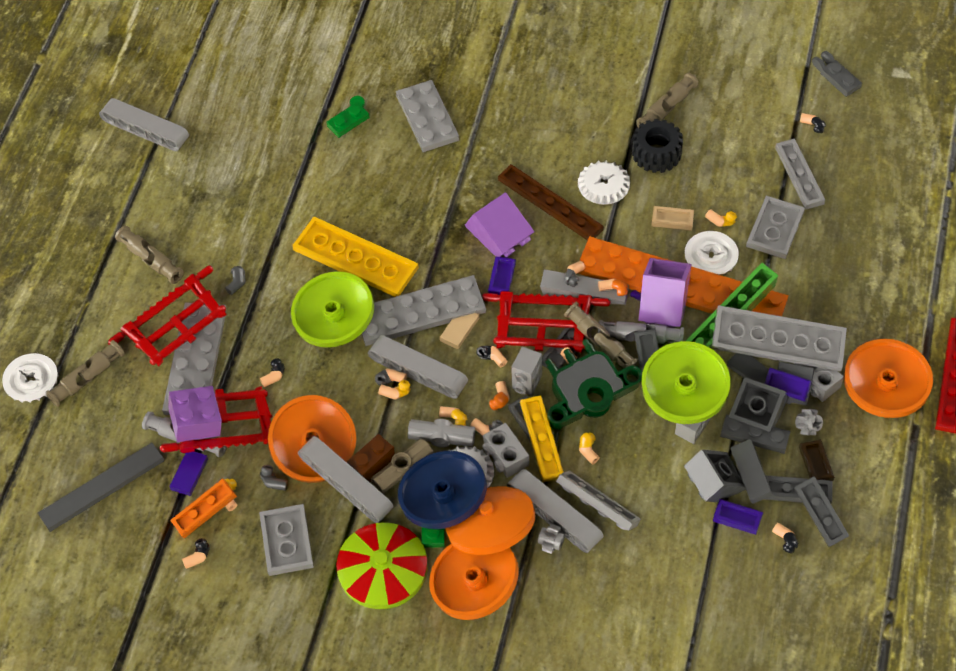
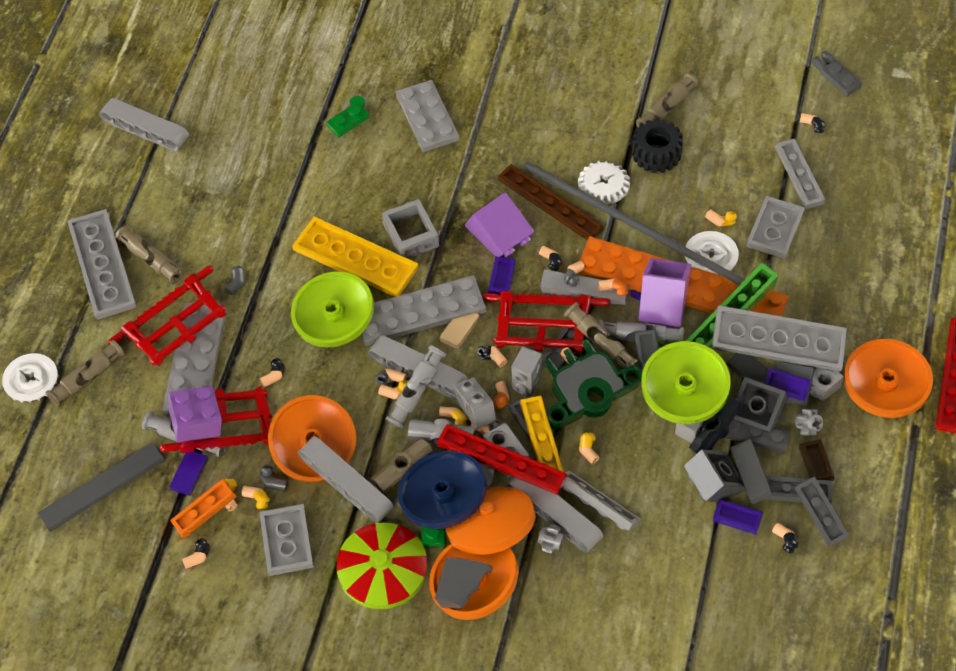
(101, 264): none -> light grey plate
(258, 494): none -> yellow arm
(372, 457): reddish brown brick -> none
(414, 245): none -> light grey window
(420, 379): none -> light grey piece
(459, 581): none -> dark grey slope
(475, 402): none -> light grey brick
(502, 459): none -> red tile
(553, 256): none -> black arm
(634, 223): none -> dark grey piece
(672, 218): tan tile -> none
(708, 436): none -> black piece

